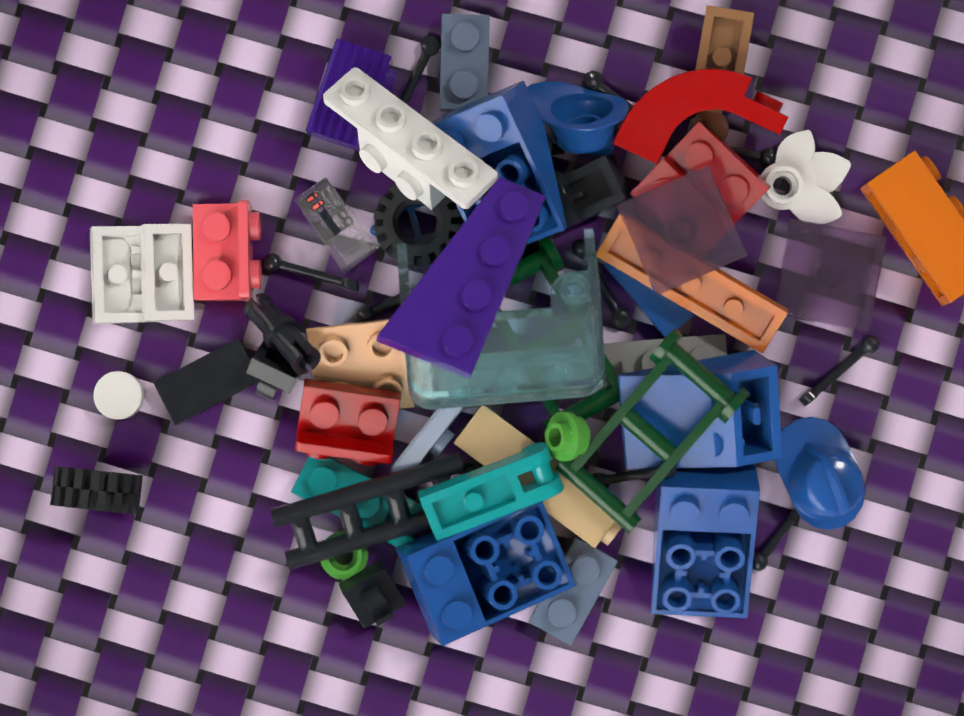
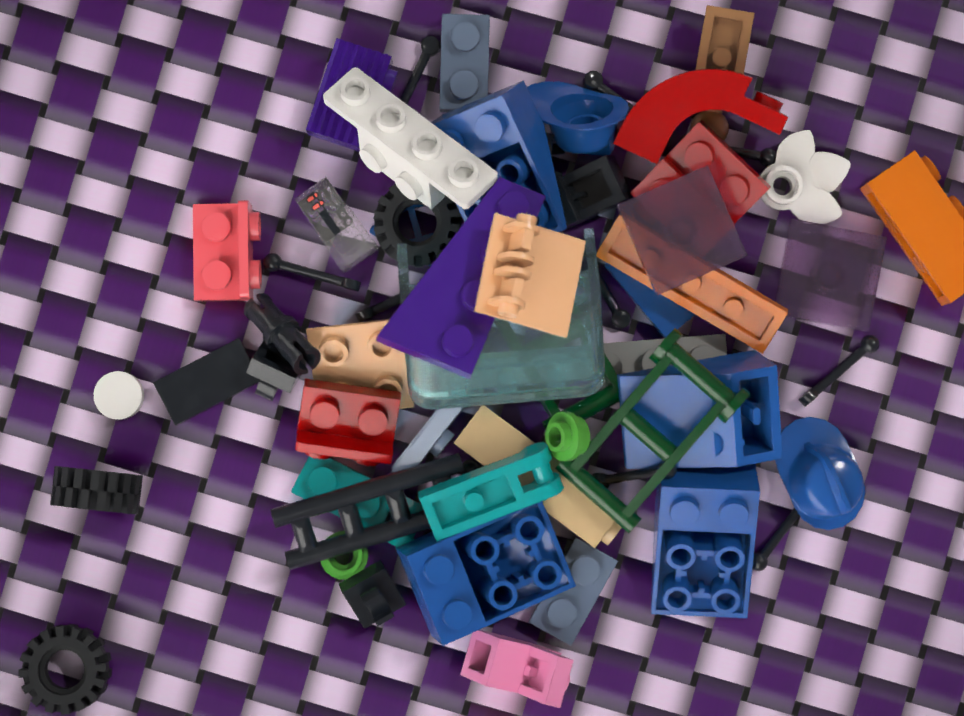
(36, 674): none -> black tyre
(141, 273): white slope -> none
(517, 667): none -> bright pink brick
(530, 274): none -> light nougat hinge

